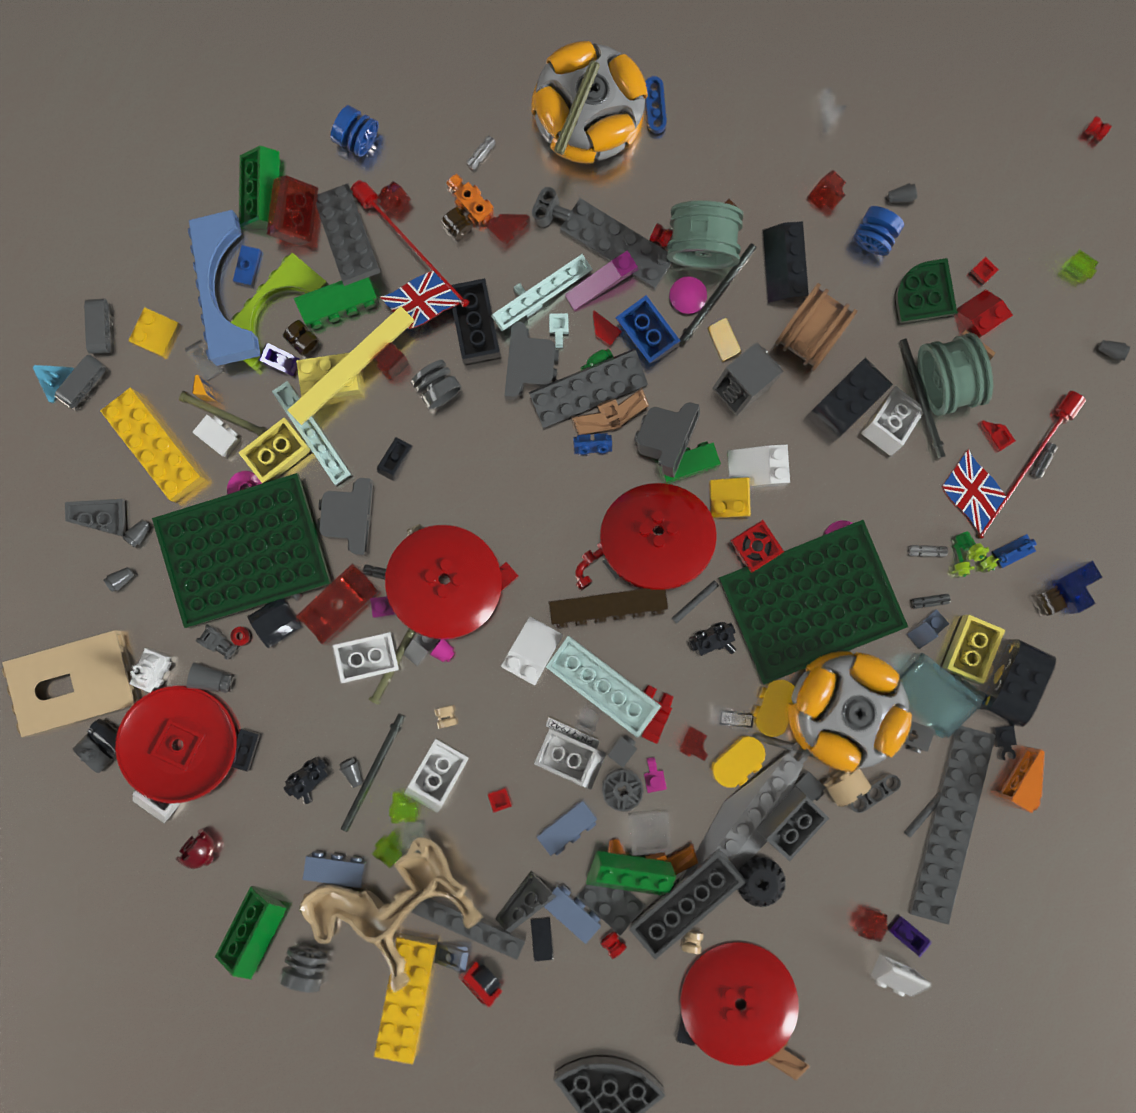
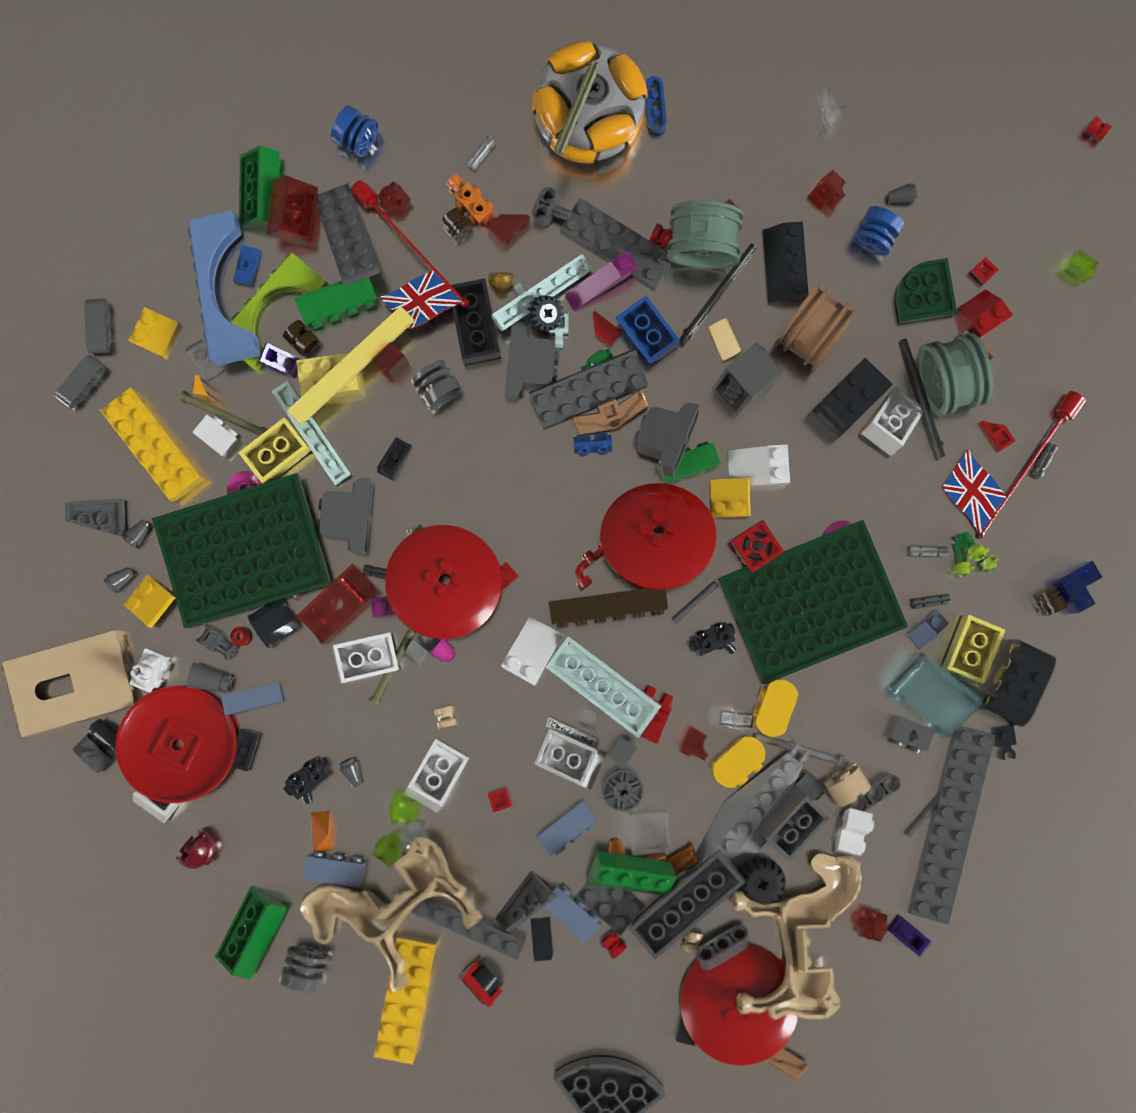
(51, 378): medium azure piece -> none
(149, 601): none -> yellow plate
(252, 698): none -> sand blue tile
(322, 831): none -> orange slope
(395, 727): pearl dark grey bar -> none
(452, 956): sand blue slope -> none
(500, 281): none -> clear yellow brick
(539, 316): none -> black wheel
(654, 778): dark pink plate -> none
(688, 295): dark pink dish -> none
(718, 955): none -> dark grey beam
(804, 986): none -> tan animal
(849, 710): piece -> none
(851, 835): none -> white brick
(898, 976): white slope -> none
(1015, 550): blue hinge -> none
(1026, 782): orange slope -> none
(1115, 349): dark grey cone -> none

